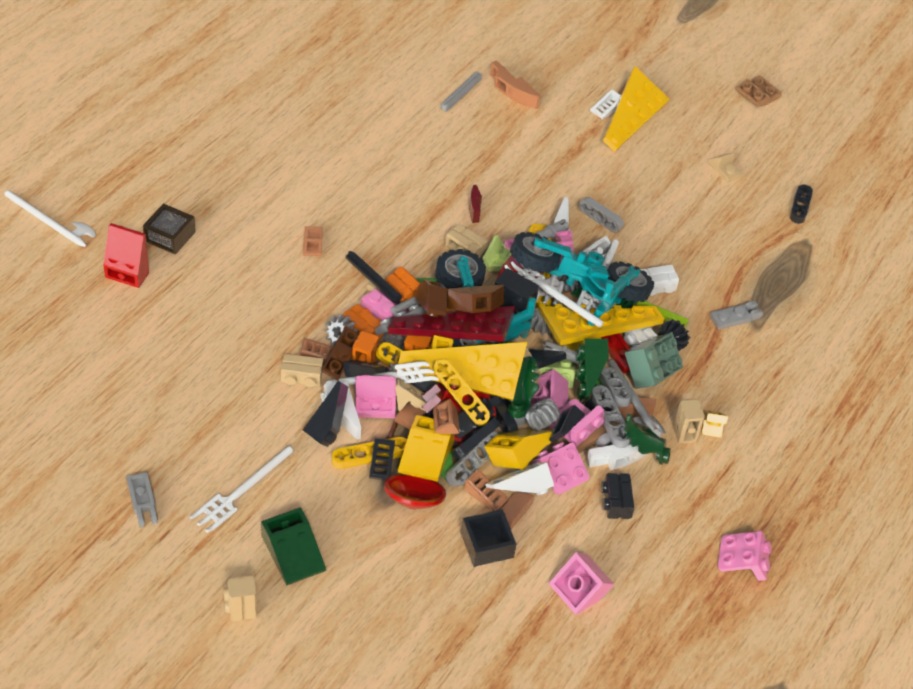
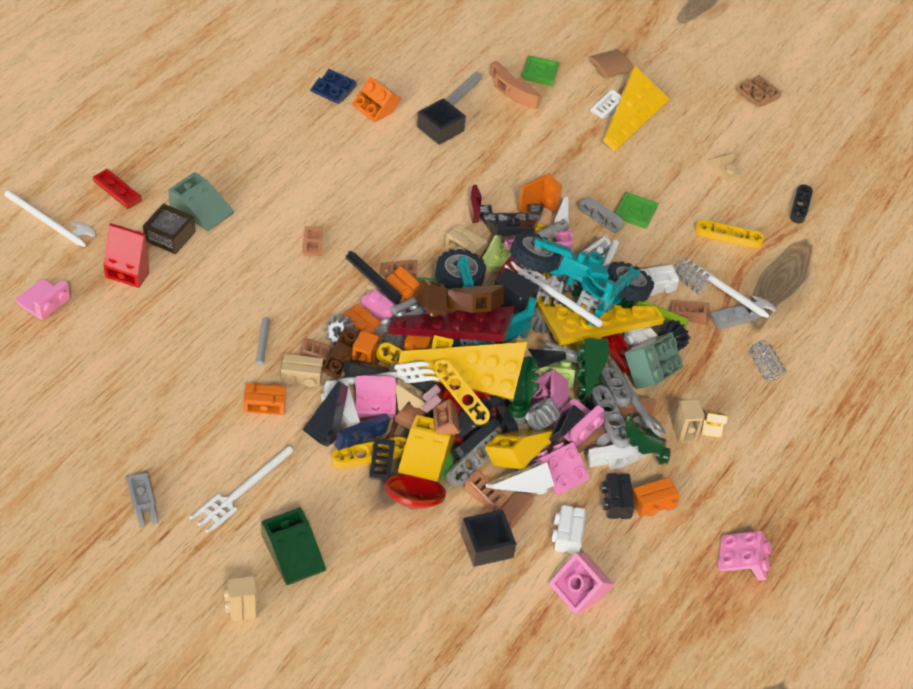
(44, 298): none -> bright pink bracket
(117, 188): none -> red plate
(200, 199): none -> sand green slope
(262, 341): none -> light grey bar
(265, 399): none -> orange brick
(334, 86): none -> dark blue slope
(362, 432): none -> dark blue plate
(376, 100): none -> orange slope
(409, 265): none -> nougat slope
(441, 121): none -> black piece
(512, 223): none -> black wing
(540, 70): none -> bright green tile
(541, 190): none -> orange bracket
(570, 529): none -> white brick
(612, 63): none -> medium nougat slope
(636, 210): none -> bright green tile
(655, 497): none -> orange brick
(690, 276): none -> clear piece
(701, 310): none -> nougat slope
(729, 233): none -> yellow beam
(757, 306): none -> white piece
(767, 361): none -> clear piece

